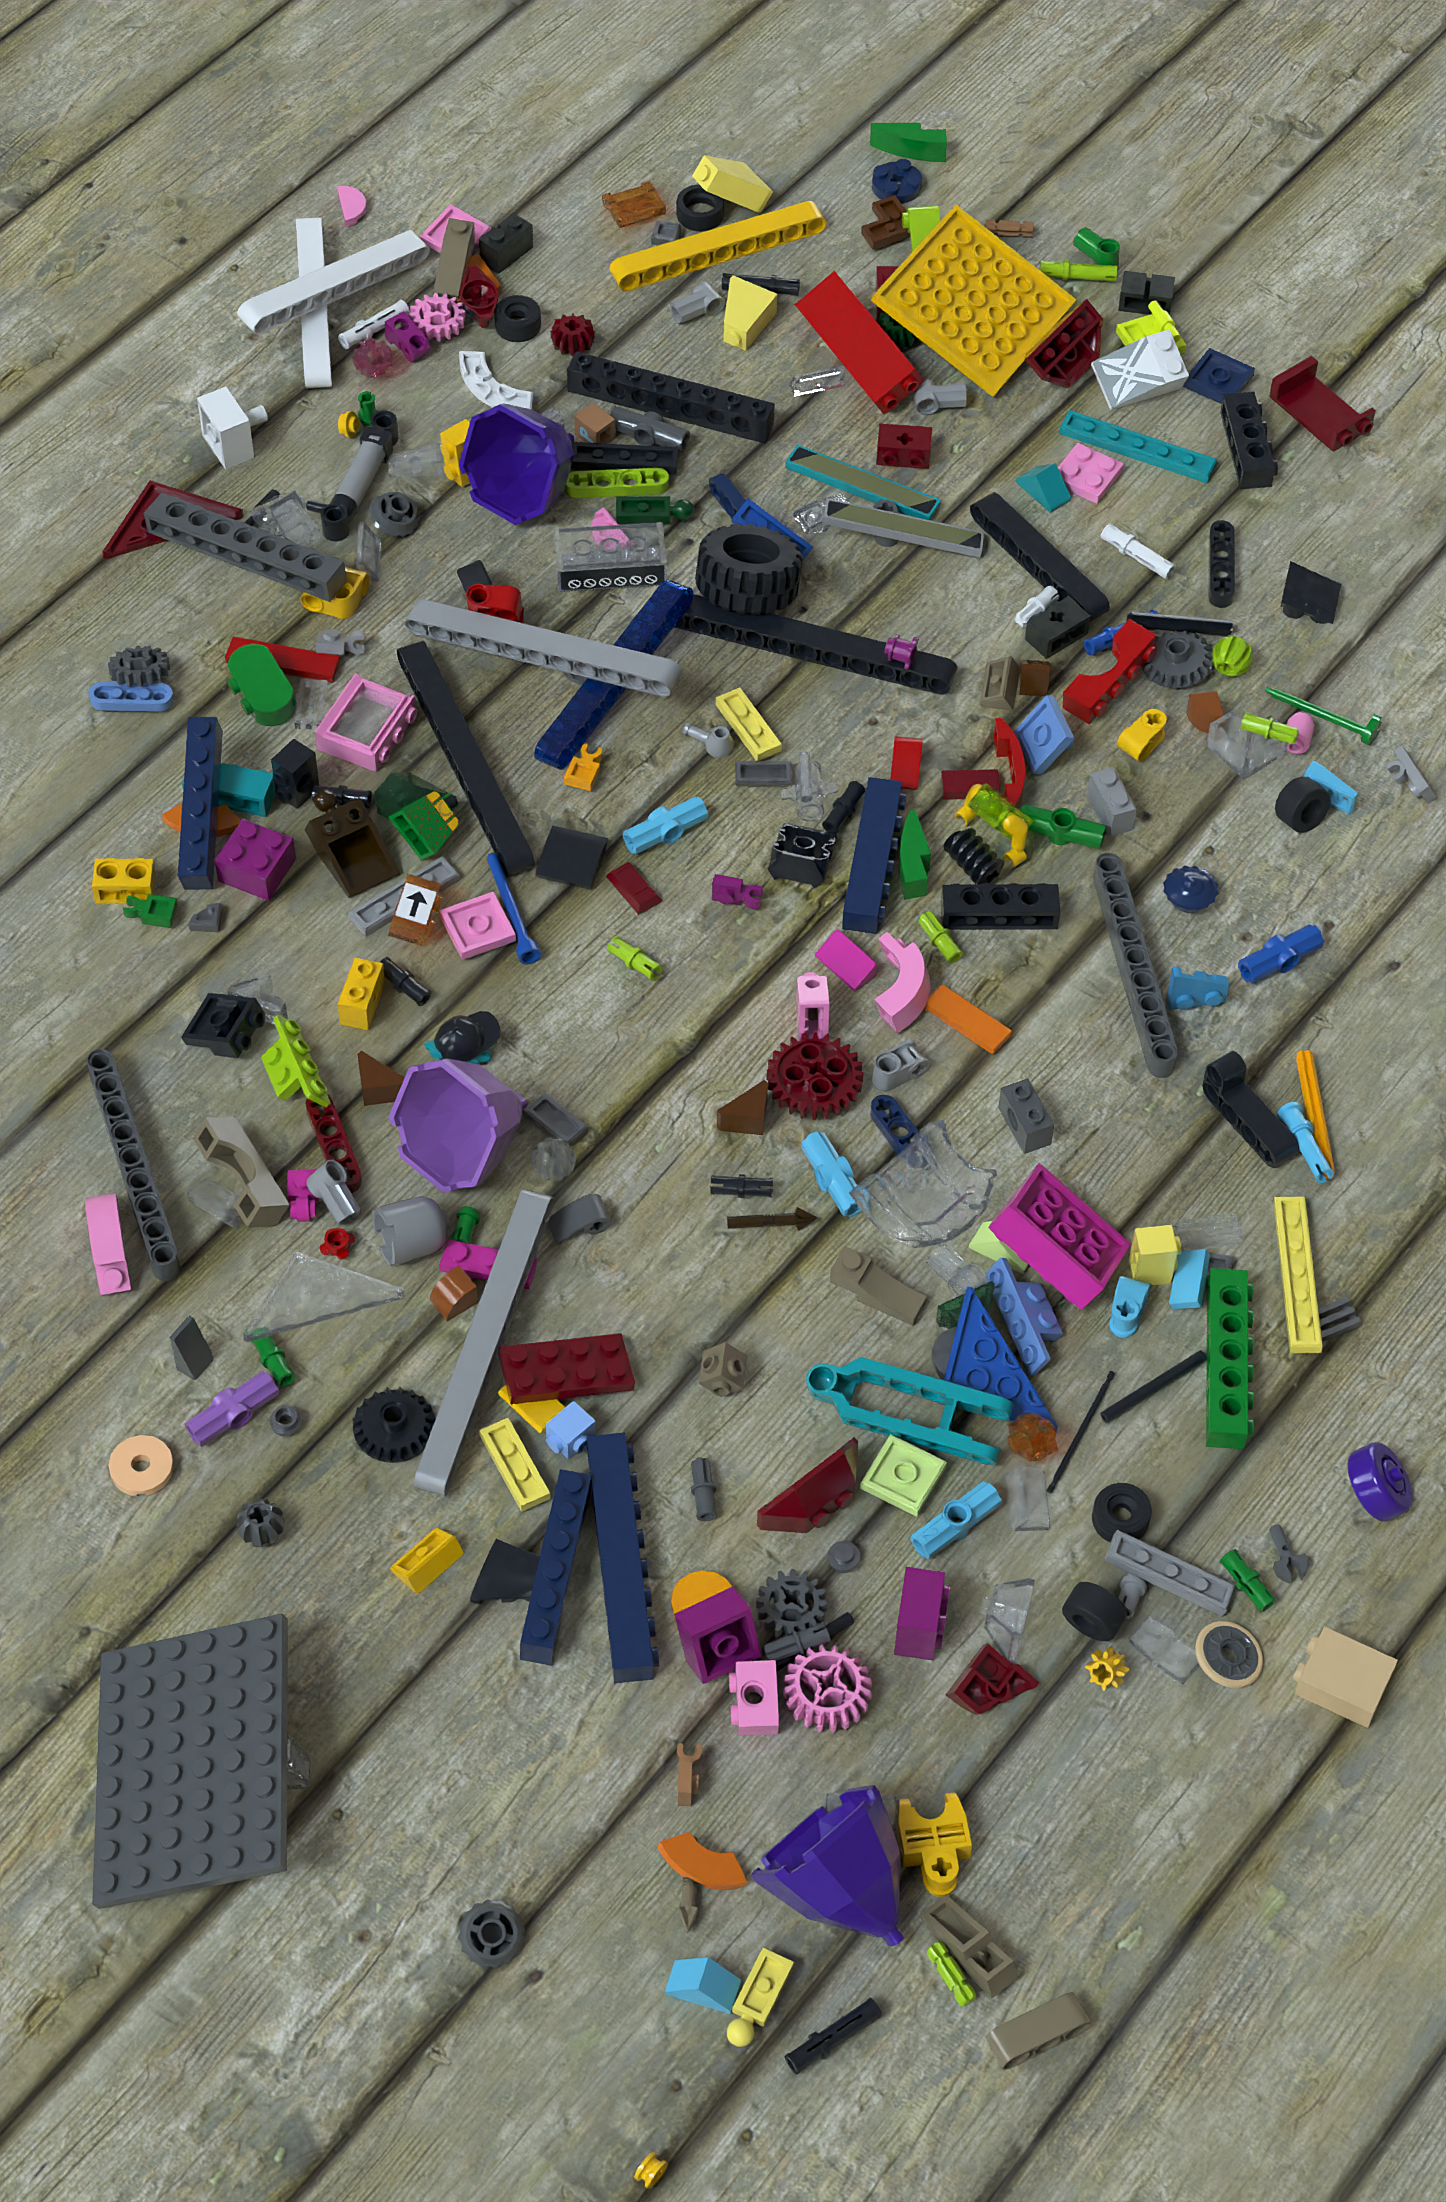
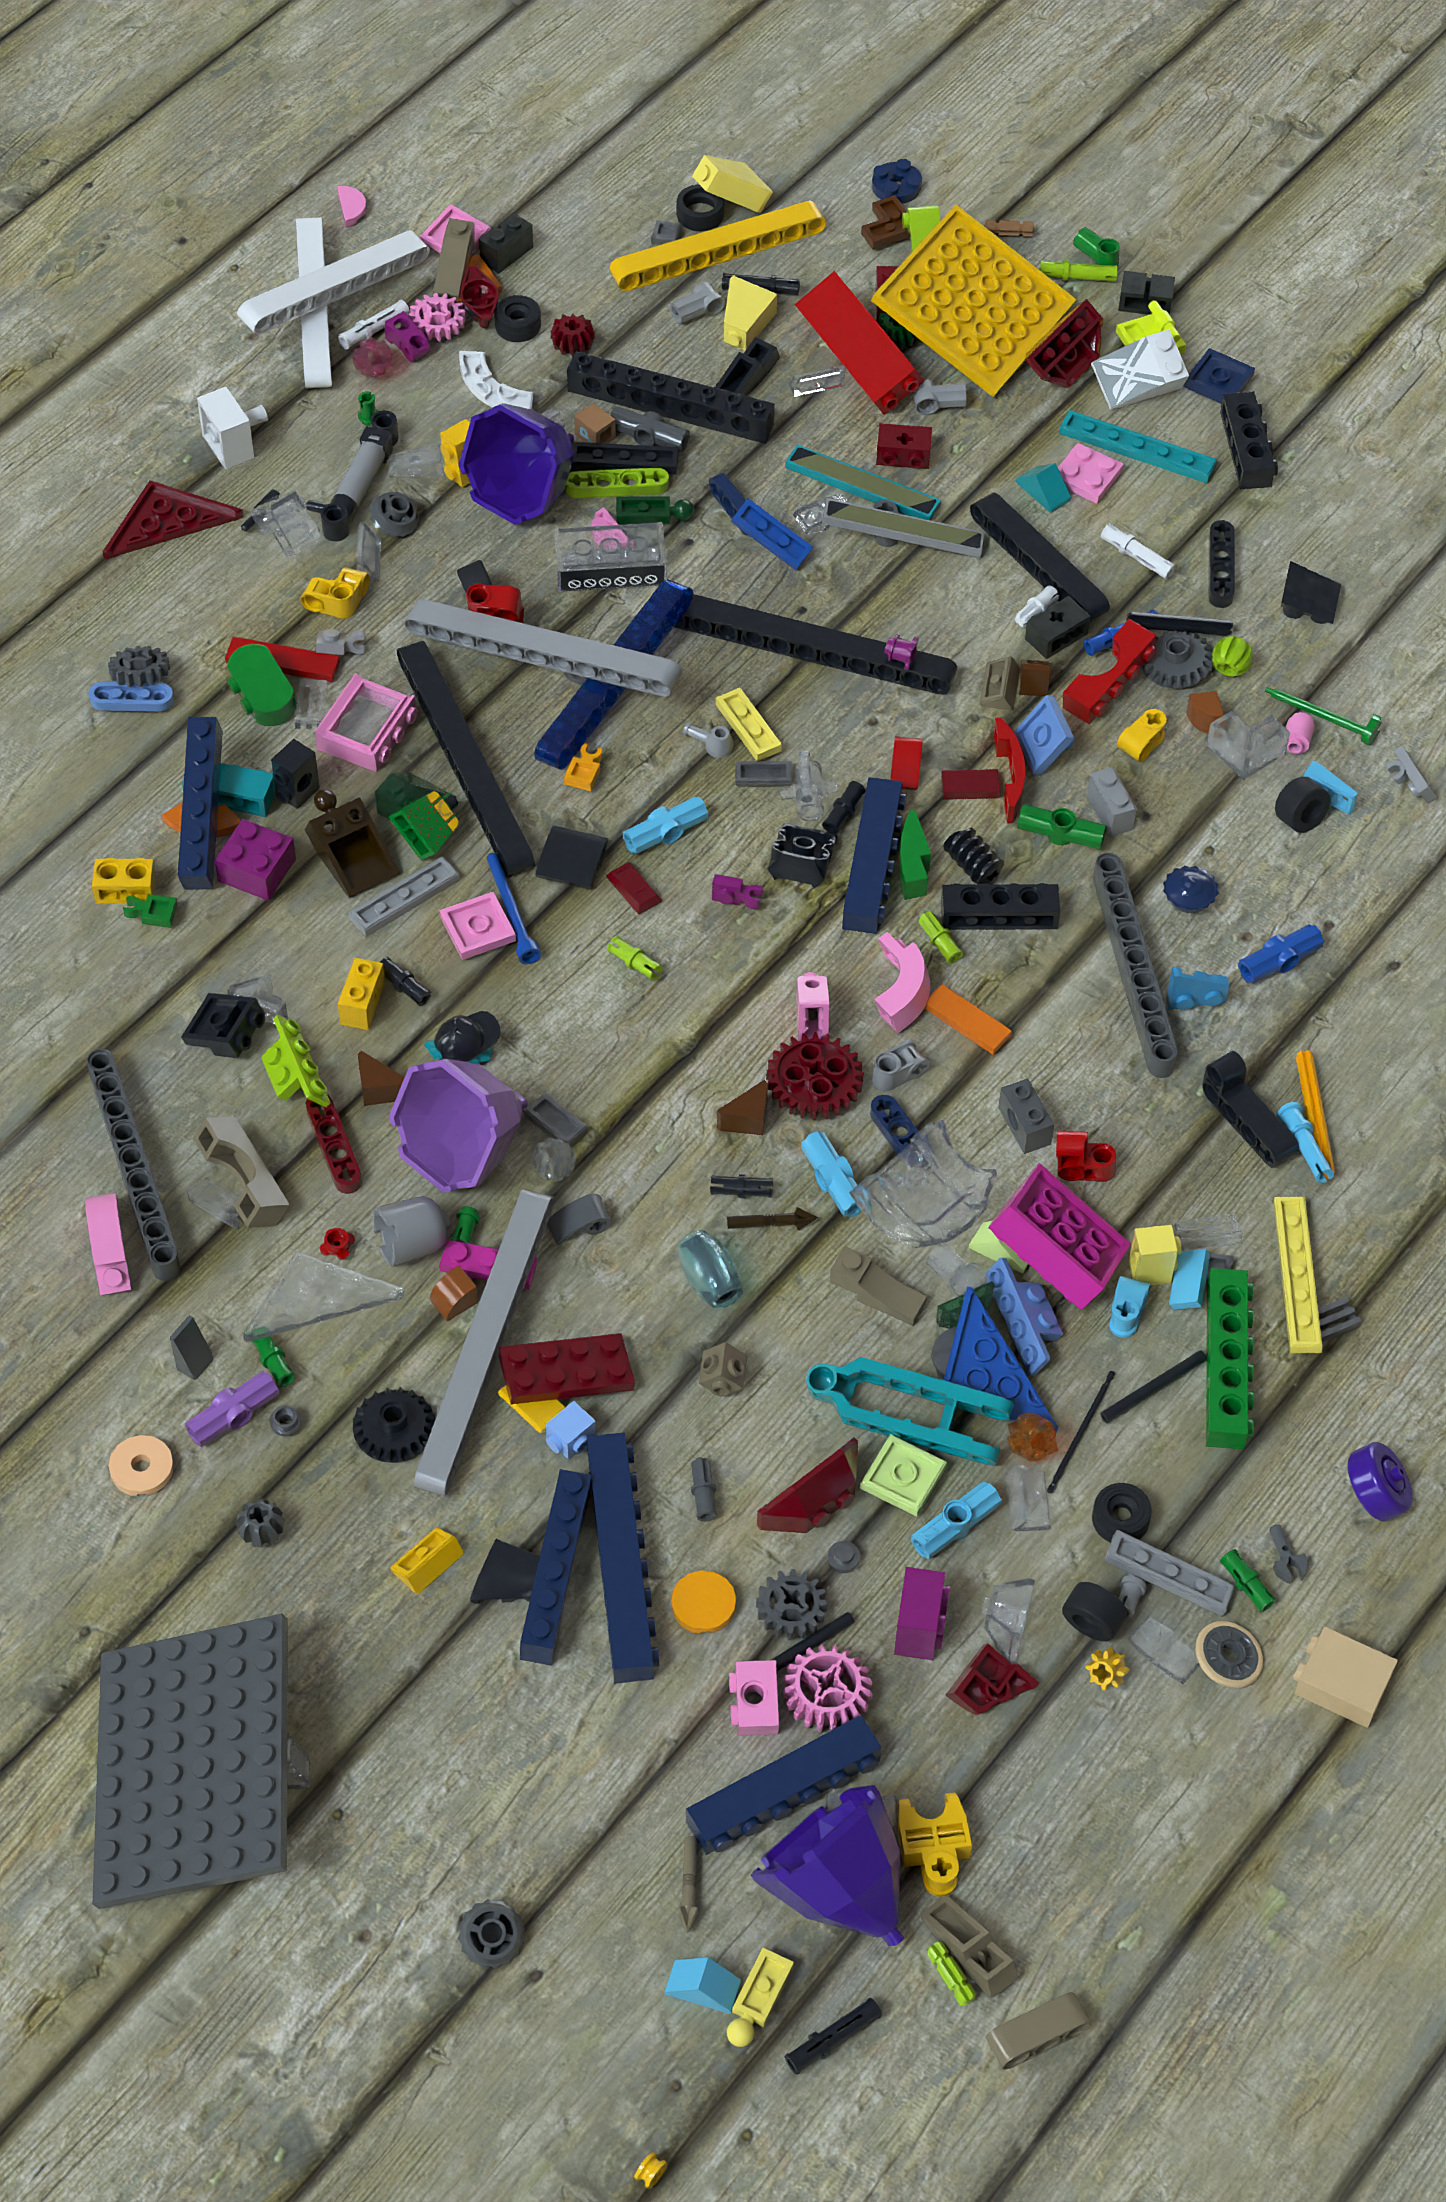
(207, 919): flat silver tile -> none
(246, 547): dark grey brick -> none
(299, 1196): dark pink plate -> none
(330, 1185): light grey piece -> none
(346, 795): black pin -> none
(348, 424): yellow plate -> none
(414, 910): brick -> none
(514, 1464): light yellow plate -> none
(634, 204): clear orange plate -> none
(687, 1782): medium nougat plate -> none
(704, 1866): orange tile -> none
(710, 1269): none -> clear light blue piece
(717, 1634): magenta brick -> none
(748, 569): black tyre -> none
(749, 368): none -> black slope
(783, 1785): none -> dark blue brick
(797, 1642): dark grey axle -> none
(846, 960): dark pink slope -> none
(909, 141): green slope -> none
(1001, 815): torso -> none
(1080, 1159): none -> red piece
(1269, 728): lime axle -> none
(1318, 406): dark red panel -> none

